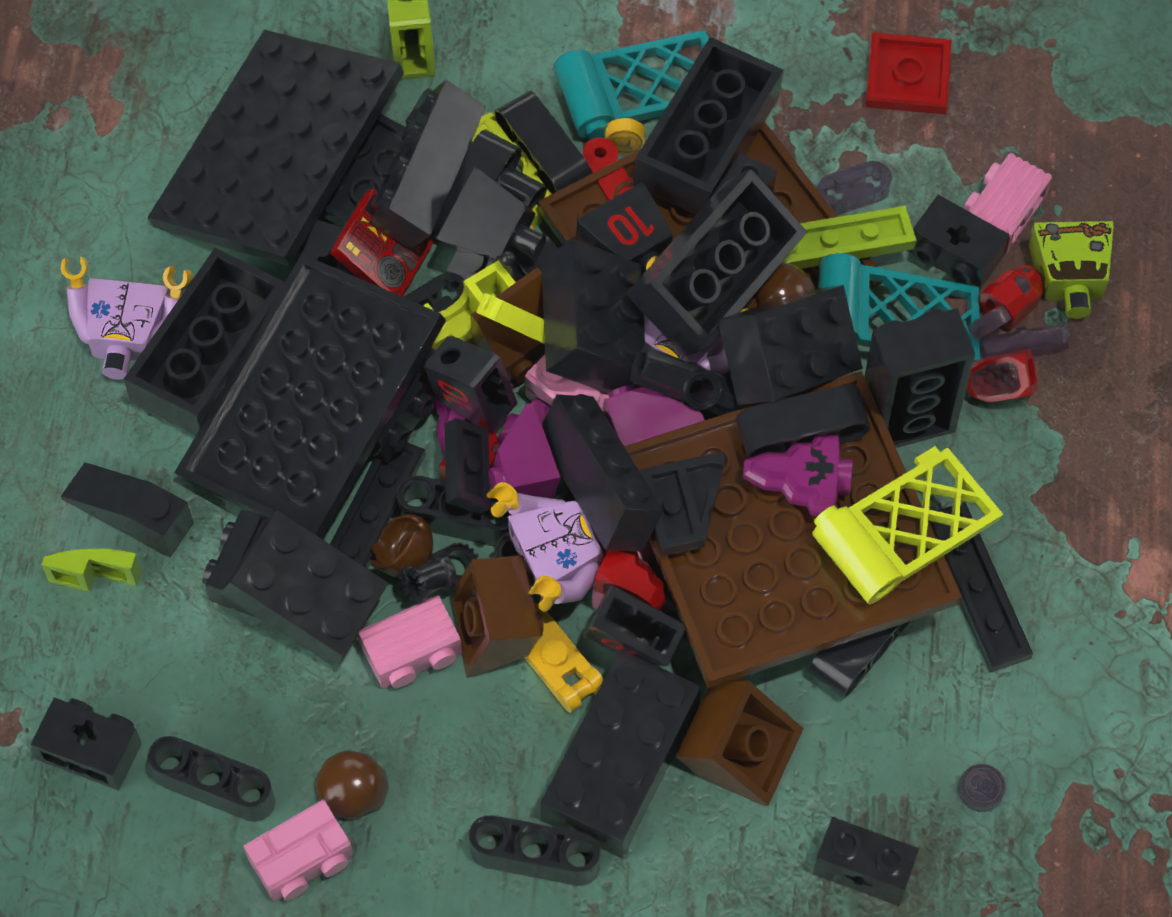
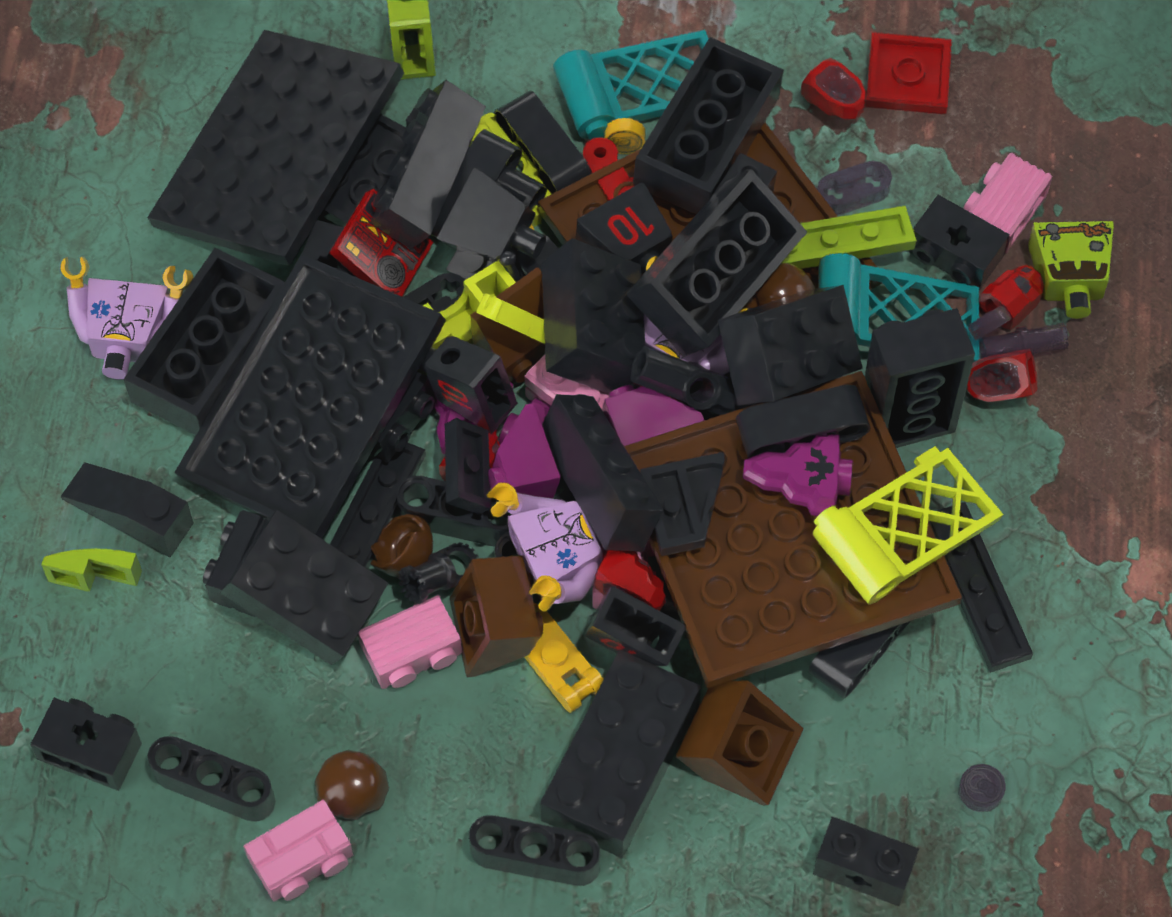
(834, 90): none -> rock

